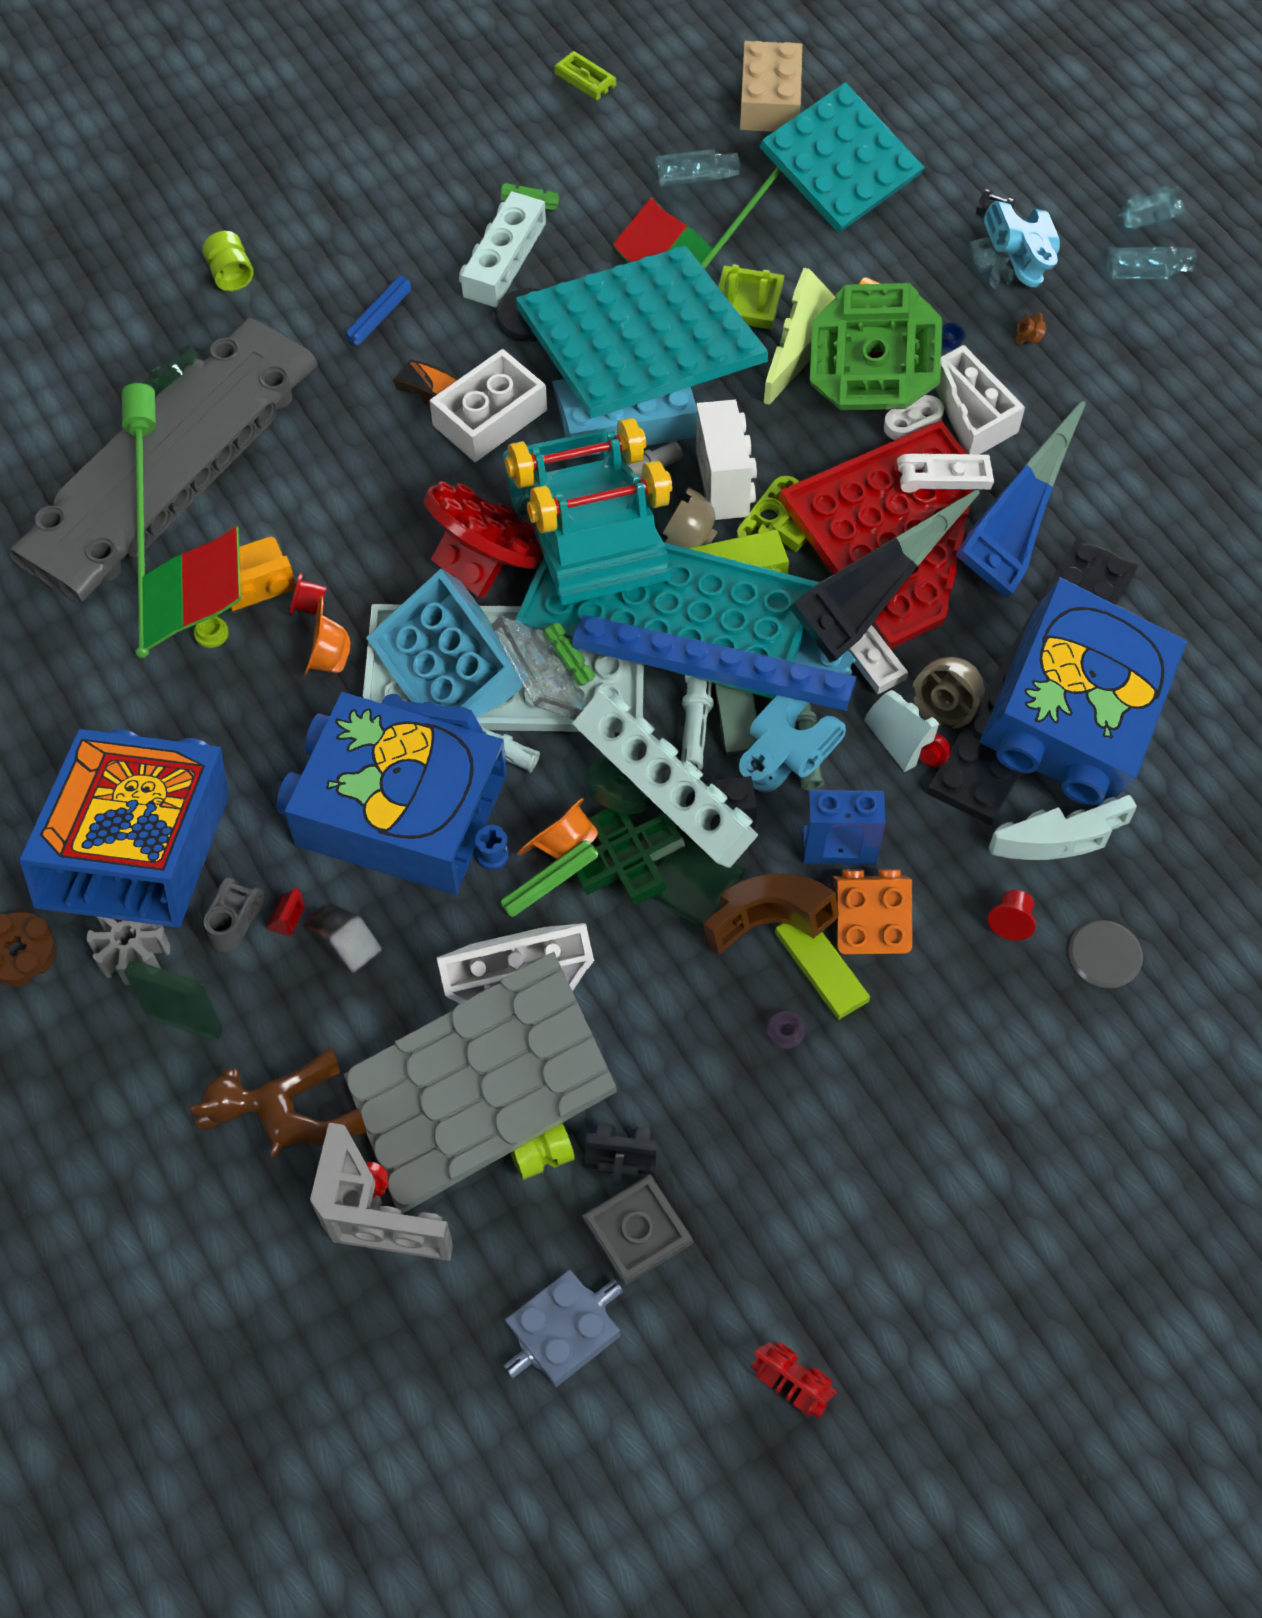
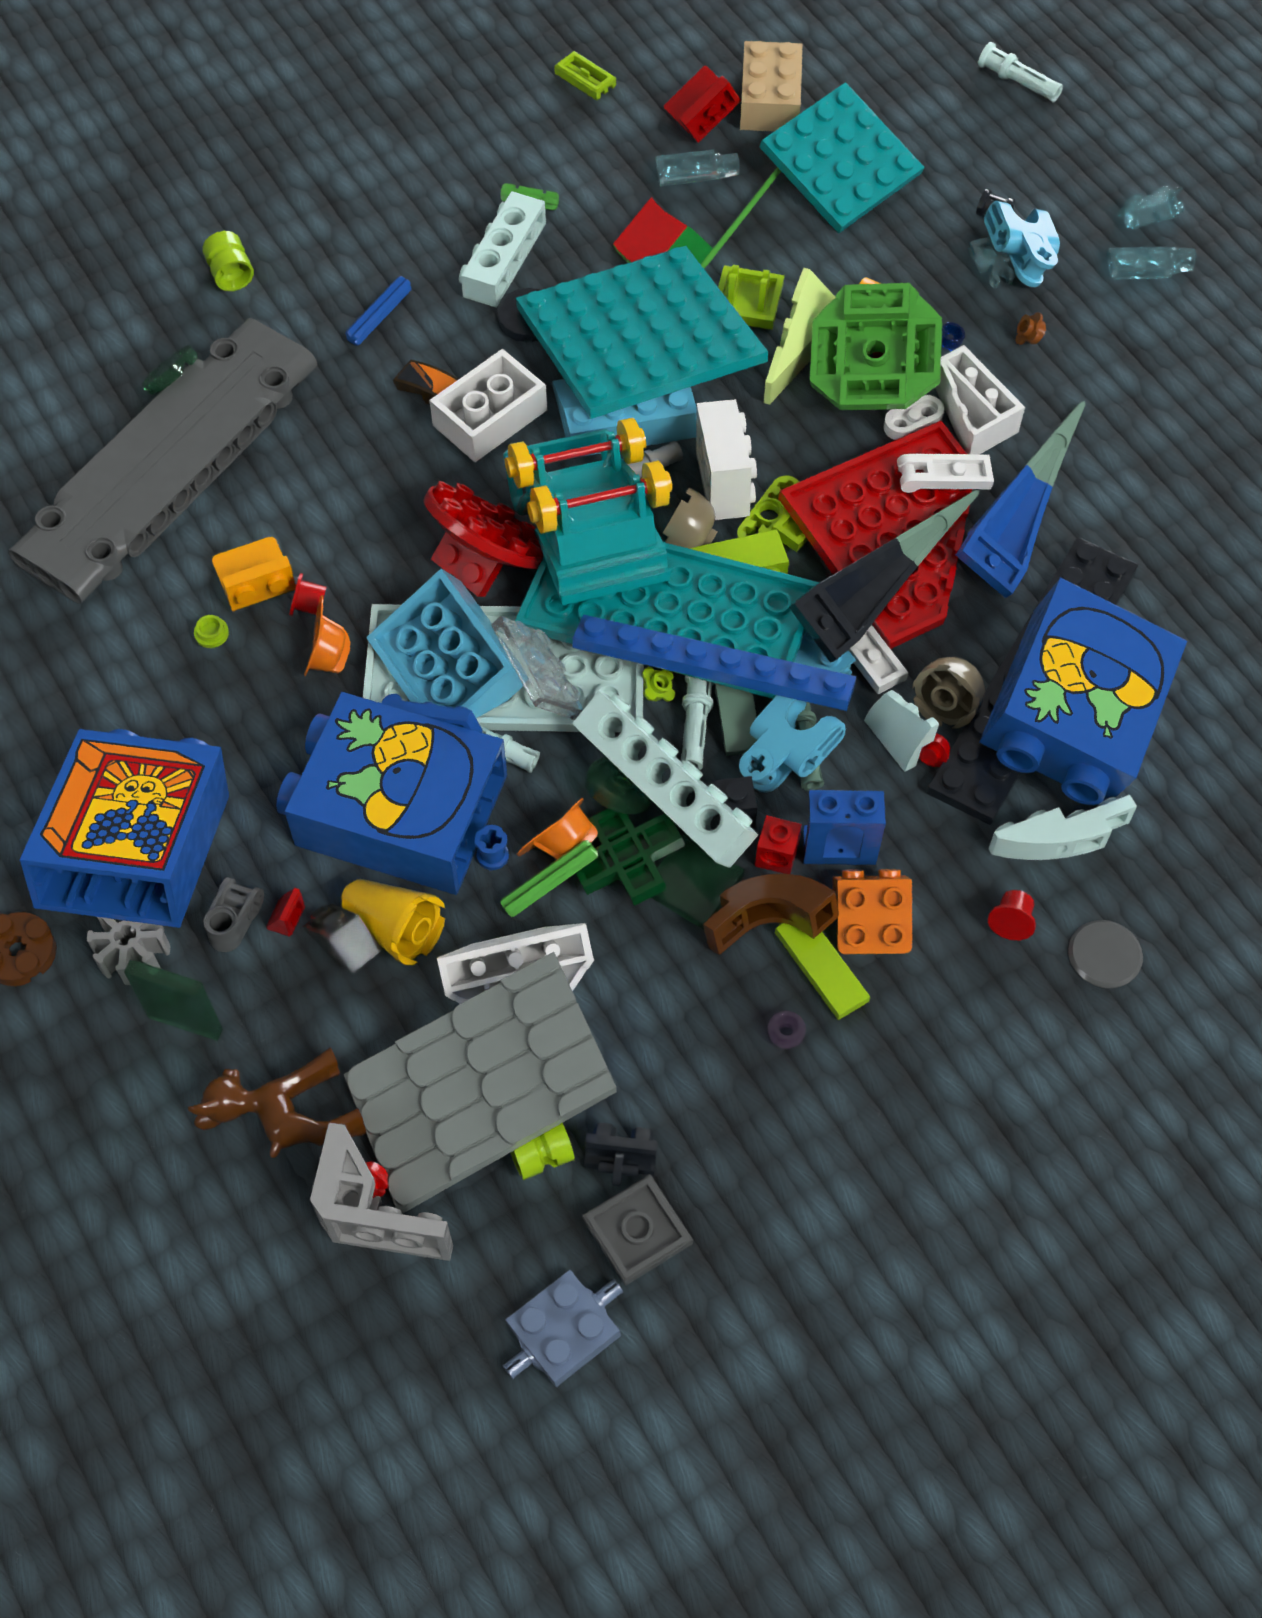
(191, 584): flag -> none
(397, 917): none -> yellow cone
(569, 656): bright green axle -> none
(652, 690): none -> lime plate
(702, 103): none -> red bracket
(778, 845): none -> red brick
(781, 1360): red hinge -> none
(1009, 67): none -> light aqua pin

